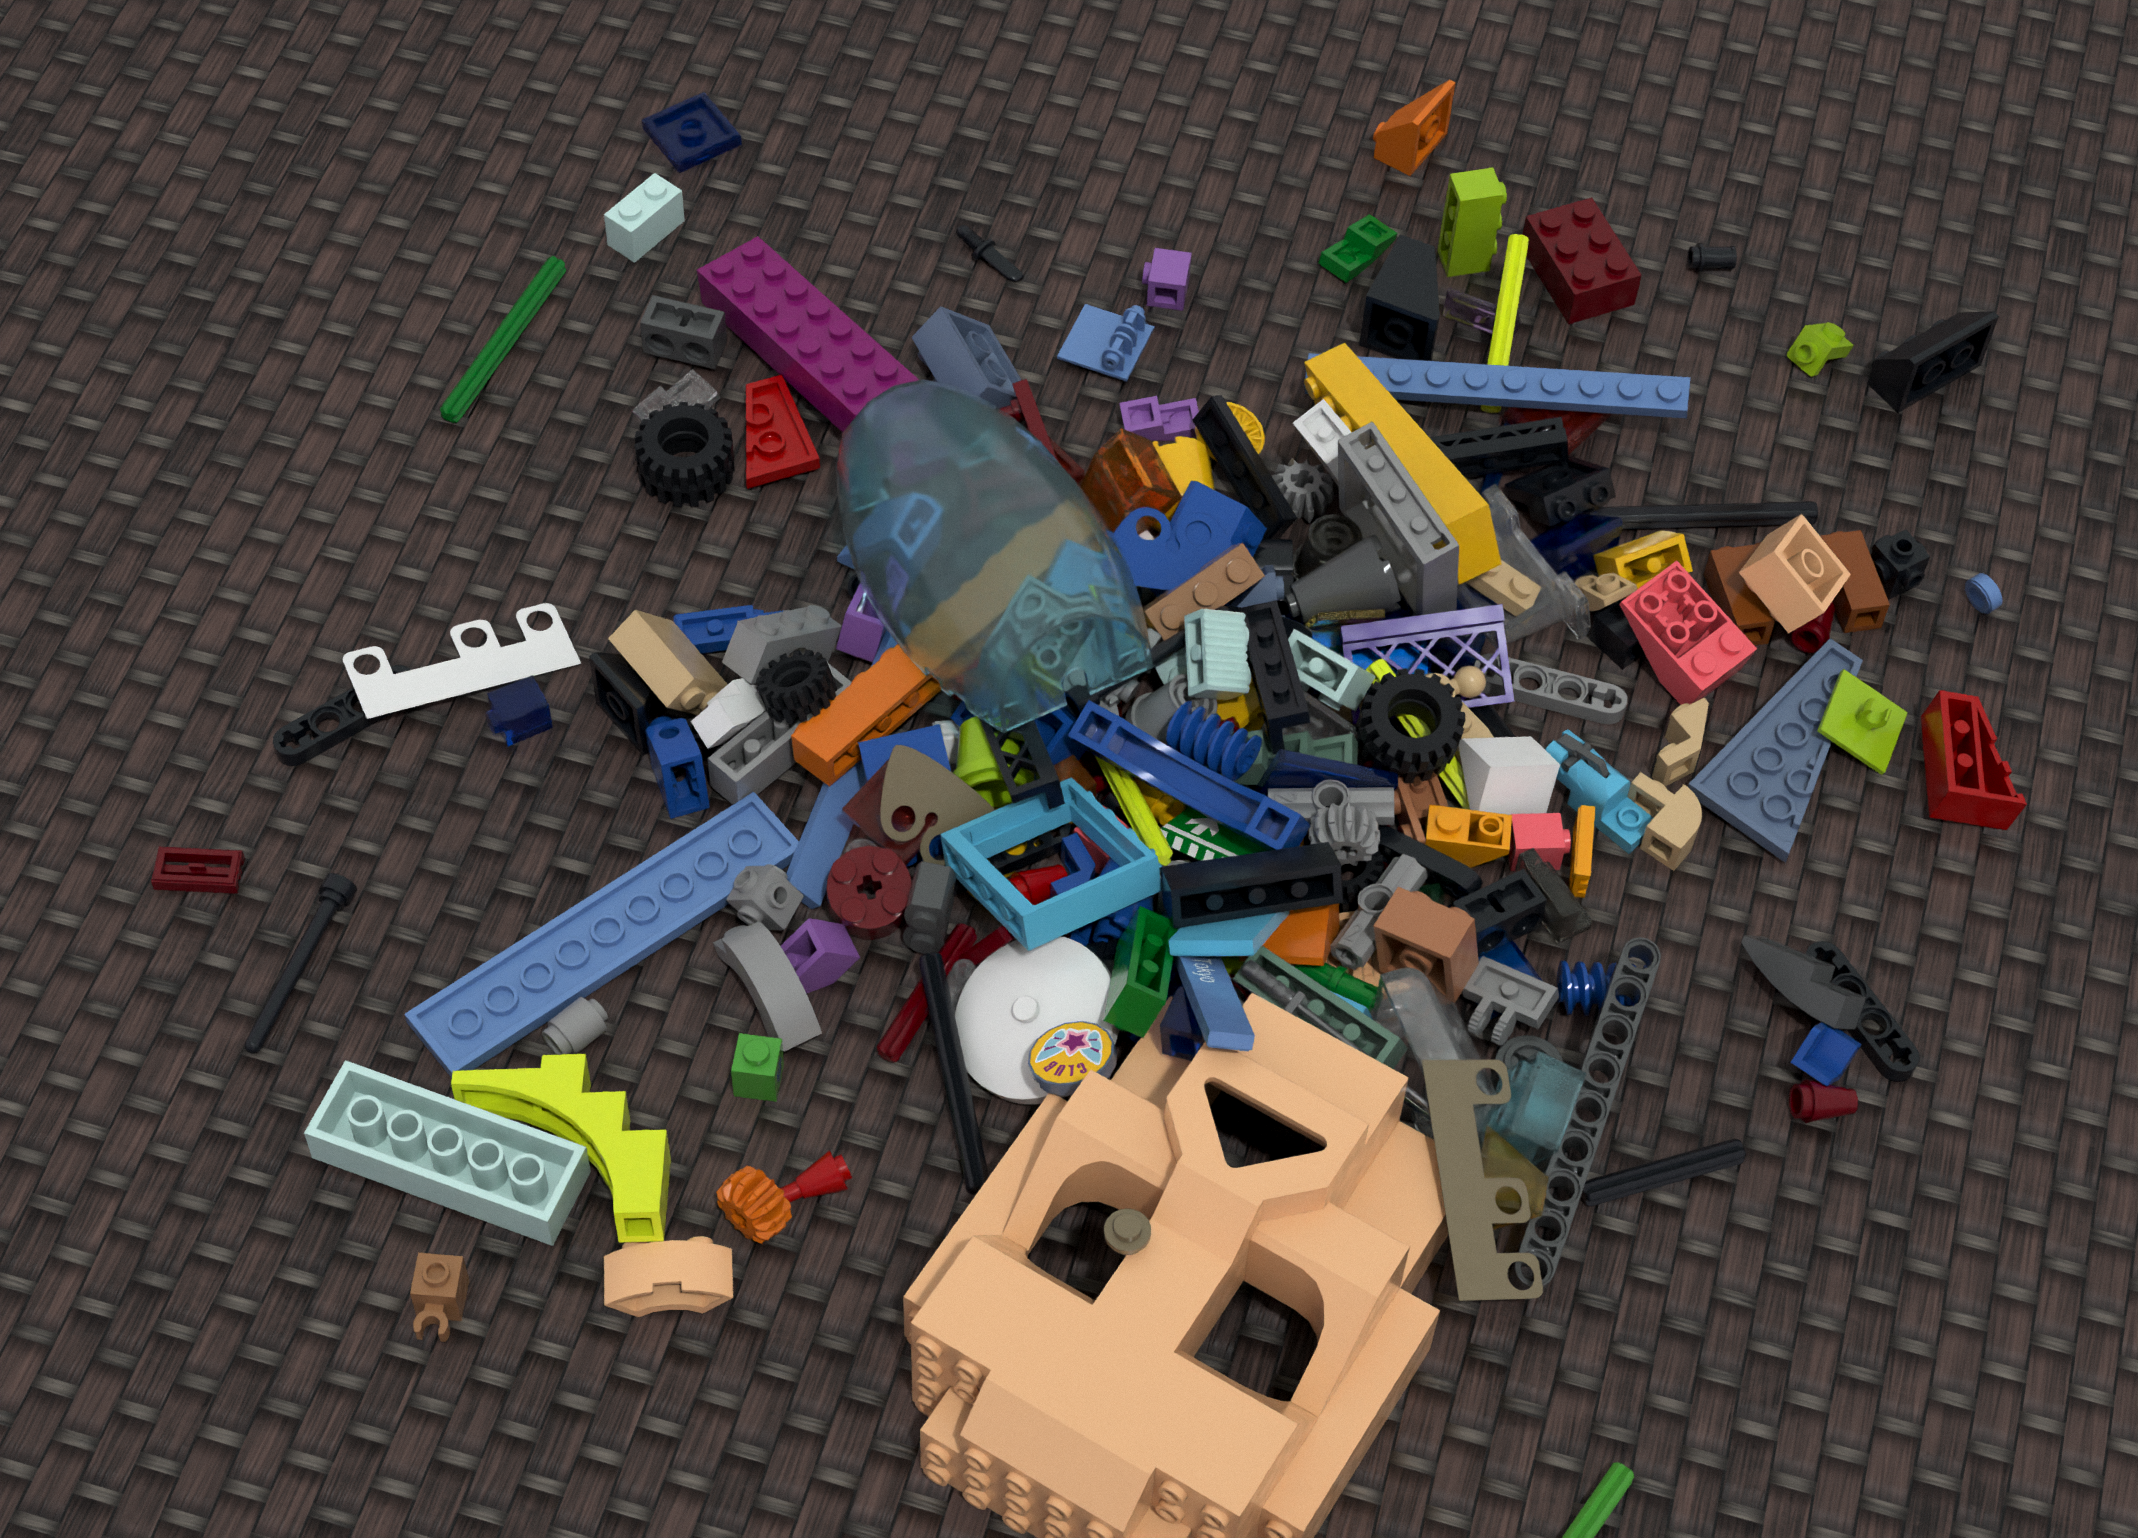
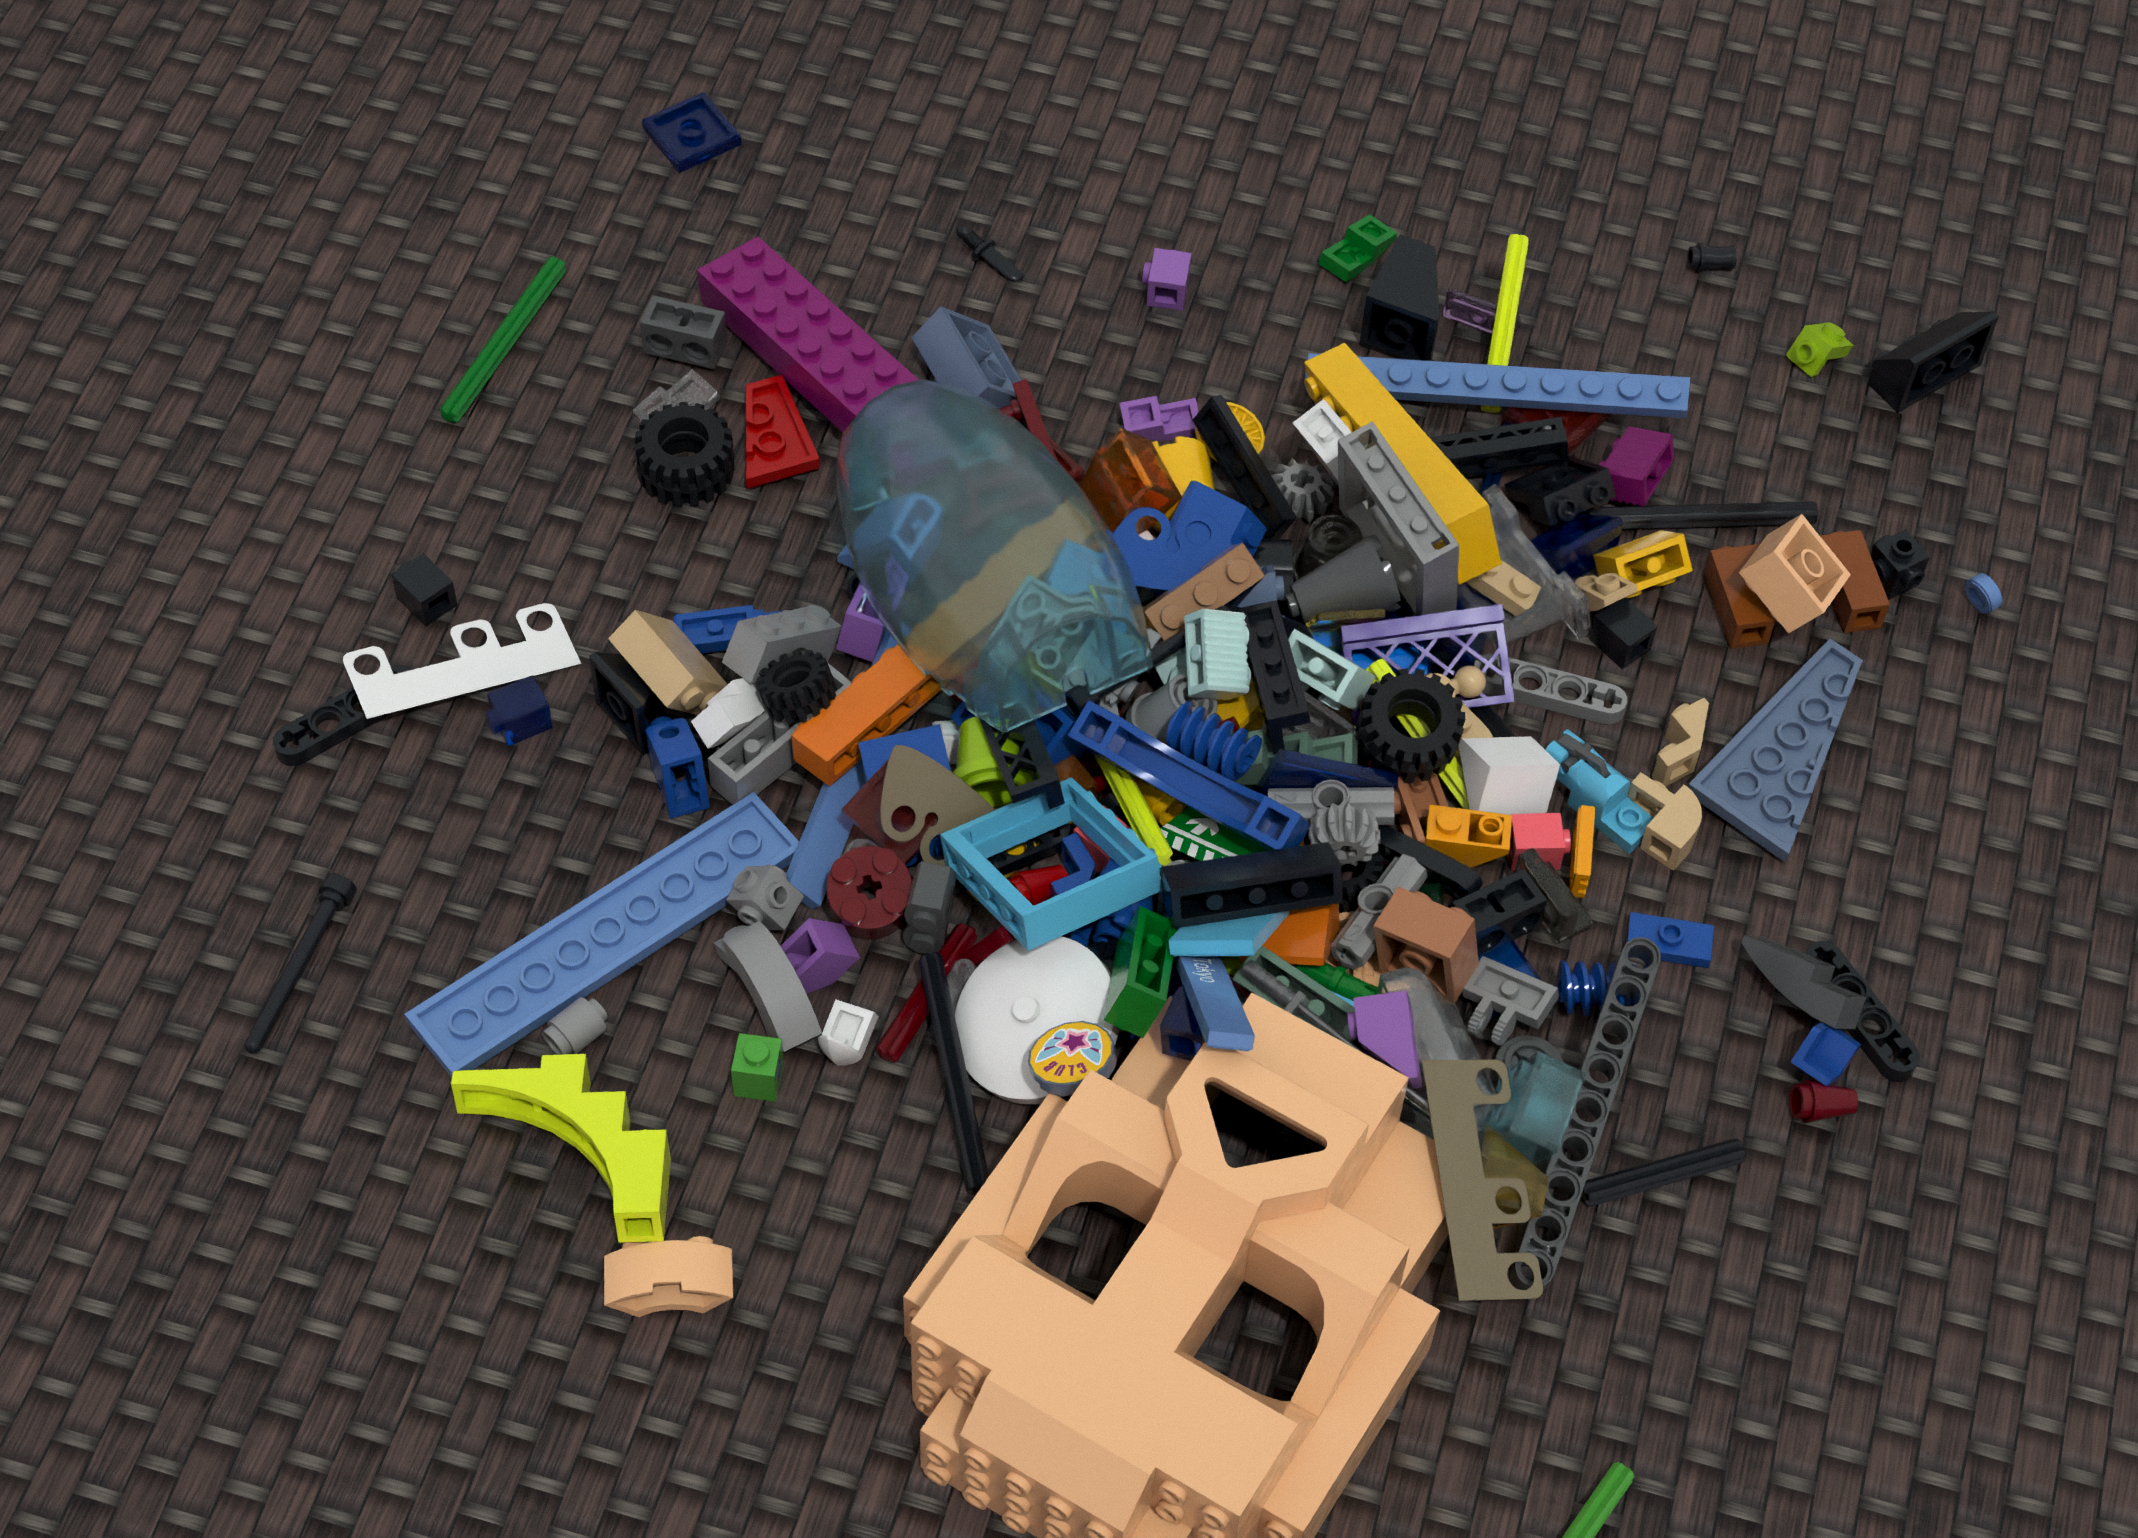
(195, 875): dark red tile -> none
(424, 589): none -> black brick
(438, 1292): medium nougat brick -> none
(448, 1152): light aqua brick -> none
(644, 217): light aqua brick -> none
(754, 1204): orange gear -> none
(821, 1178): red cone -> none
(847, 1033): none -> white plate
(1107, 341): medium blue hinge -> none
(1127, 1231): dark tan plate -> none
(1387, 1032): none -> medium lavender slope
(1415, 129): orange slope -> none
(1471, 221): lime brick -> none
(1581, 260): dark red brick -> none
(1639, 464): none -> magenta brick
(1677, 939): none -> blue plate
(1685, 635): coral slope -> none
(1815, 631): dark red cone -> none
(1862, 721): lime piece -> none
(1963, 766): red wedge -> none

